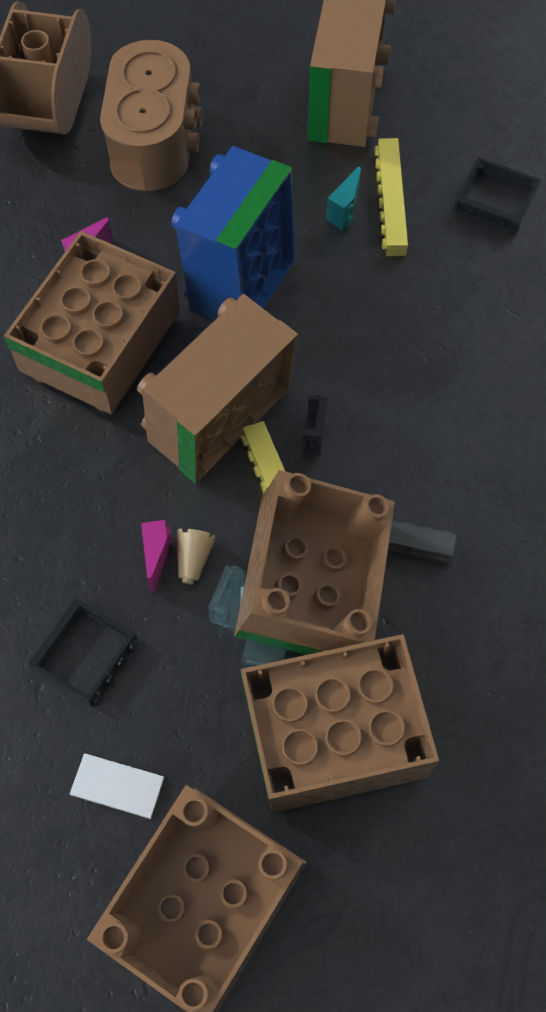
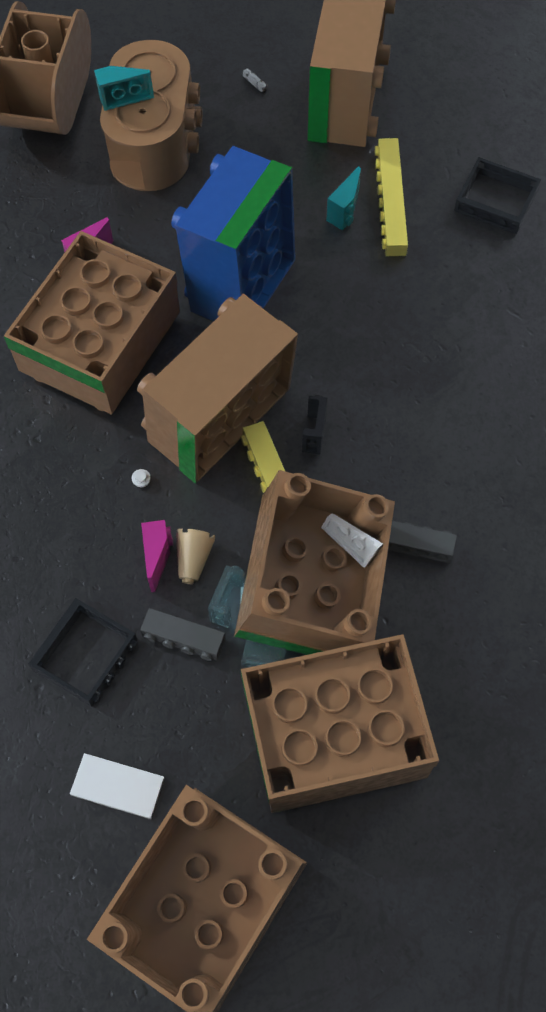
(123, 86): none -> teal slope
(141, 478): none -> white plate
(182, 634): none -> dark grey brick
(254, 80): none -> light grey axle
(351, 539): none -> white wing

